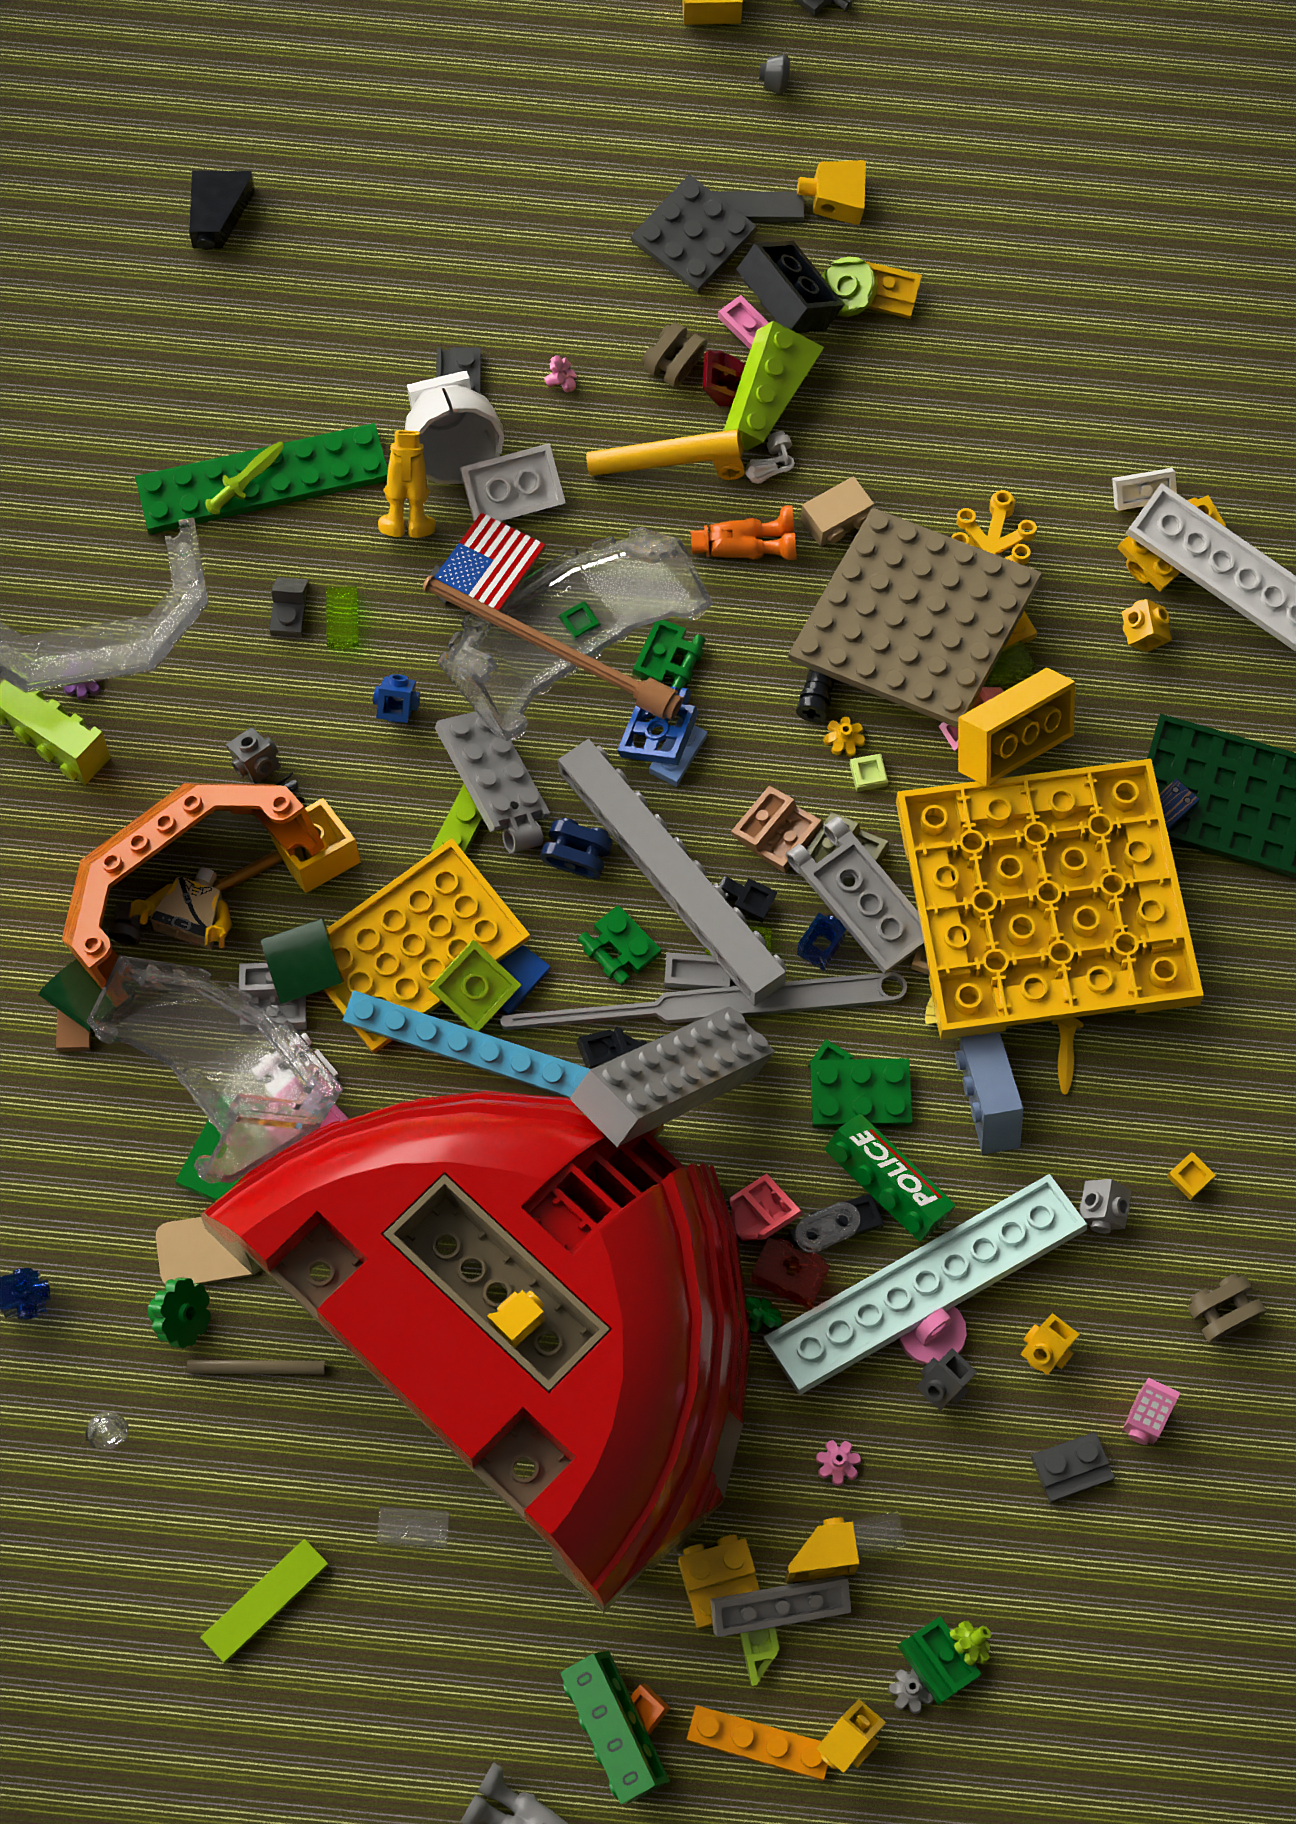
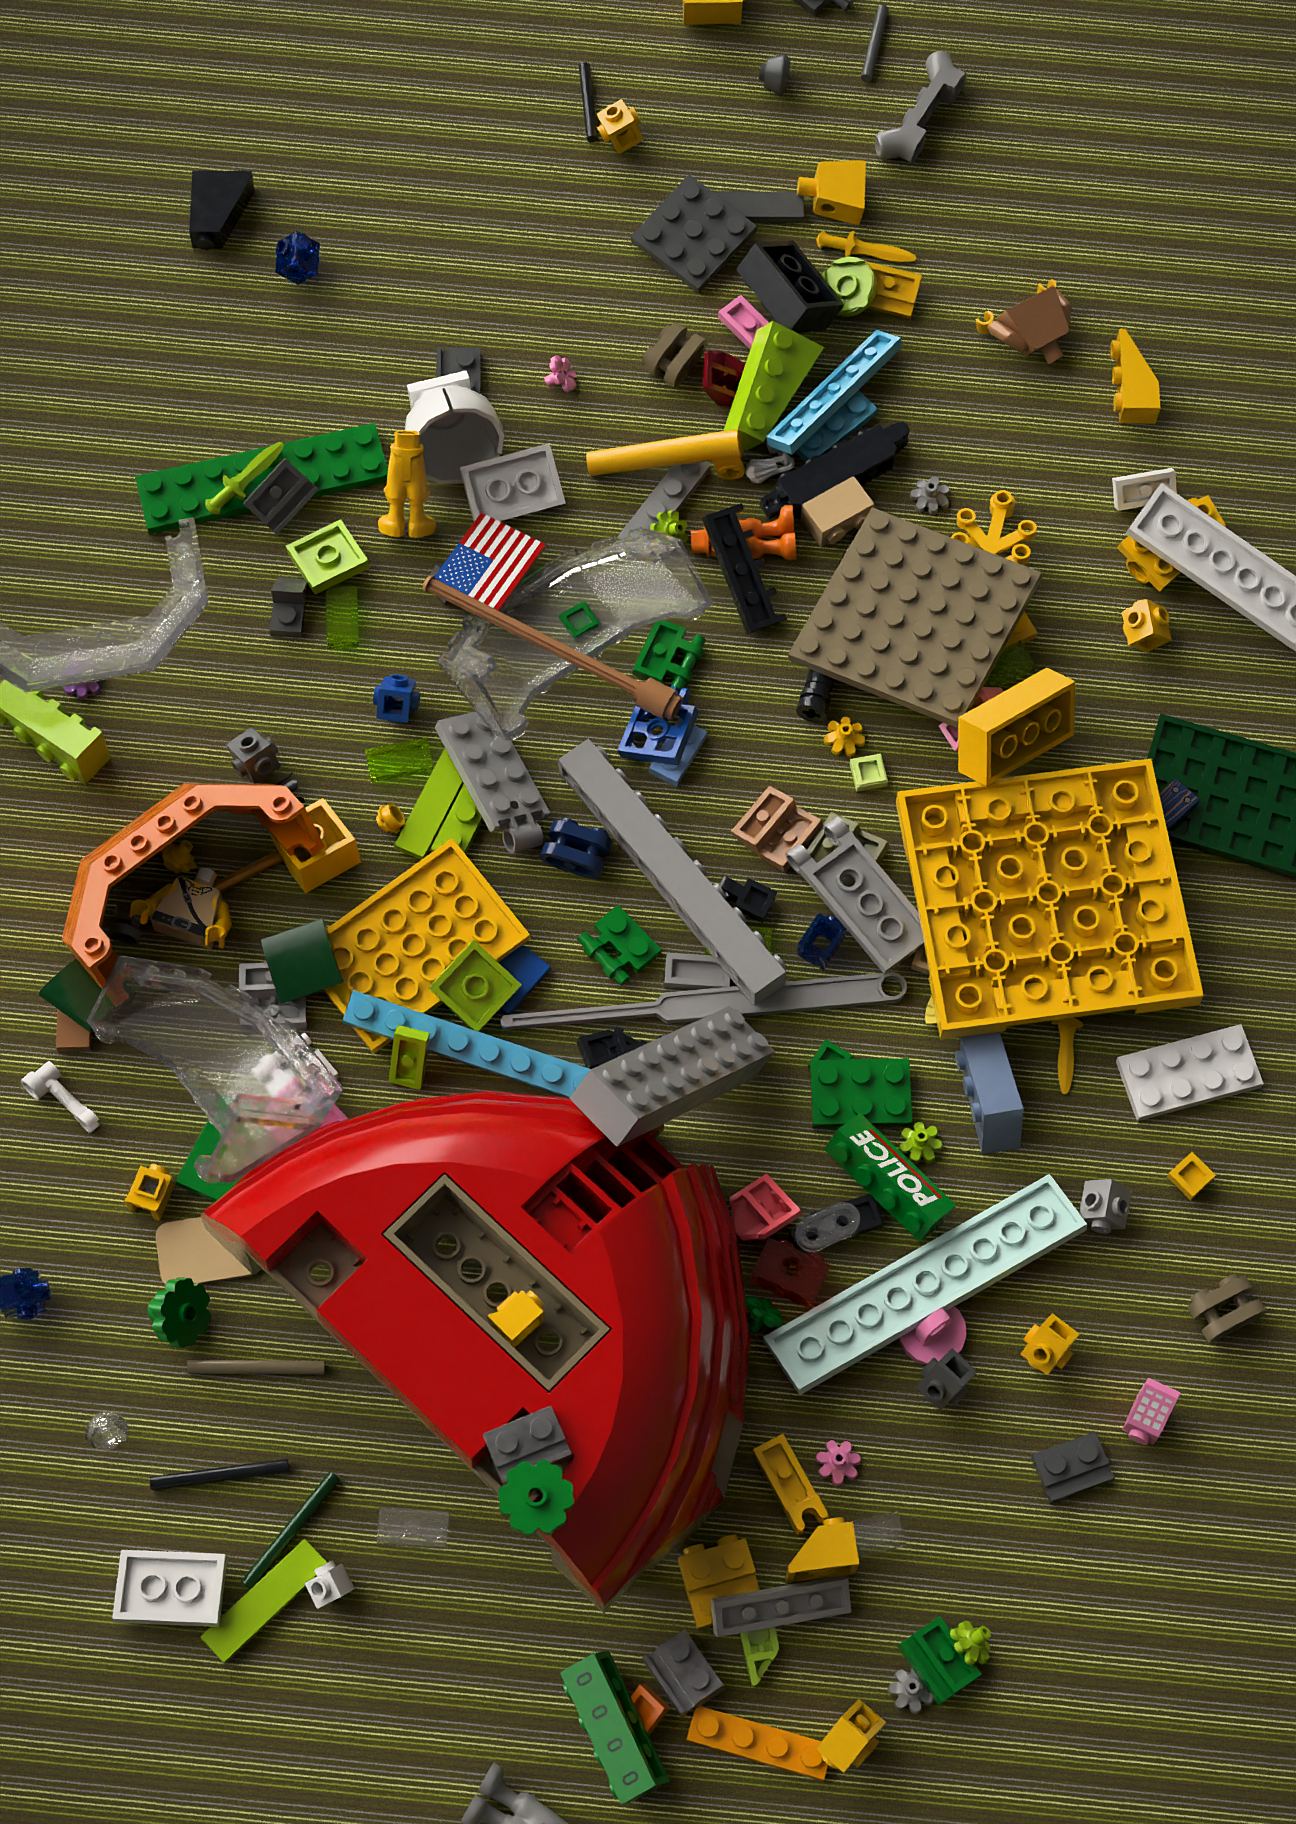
(45, 1081): none -> white brick
(151, 1190): none -> yellow window
(170, 1588): none -> white plate
(178, 857): none -> plant
(219, 1474): none -> black bar
(280, 496): none -> dark grey plate
(290, 1530): none -> dark green bar
(297, 257): none -> clear blue brick
(327, 556): none -> lime tile
(329, 1584): none -> white plate
(390, 818): none -> yellow plate
(399, 760): none -> clear neon green tile
(409, 1057): none -> lime plate
(430, 809): none -> lime tile
(528, 1440): none -> flat silver plate
(537, 1480): none -> green plant
(588, 102): none -> black bar
(620, 126): none -> yellow brick
(668, 495): none -> light grey plate
(670, 525): none -> lime plant
(683, 1673): none -> flat silver plate
(741, 569): none -> black hinge
(789, 1482): none -> yellow plate
(834, 392): none -> medium azure plate
(839, 426): none -> medium azure plate
(855, 246): none -> yellow sword
(863, 457): none -> black hinge
(874, 43): none -> dark grey bar
(910, 138): none -> light grey plate
(920, 1143): none -> lime plant
(930, 495): none -> light grey plant
(1032, 323): none -> medium nougat torso
(1136, 384): none -> yellow slope
(1189, 1072): none -> white plate

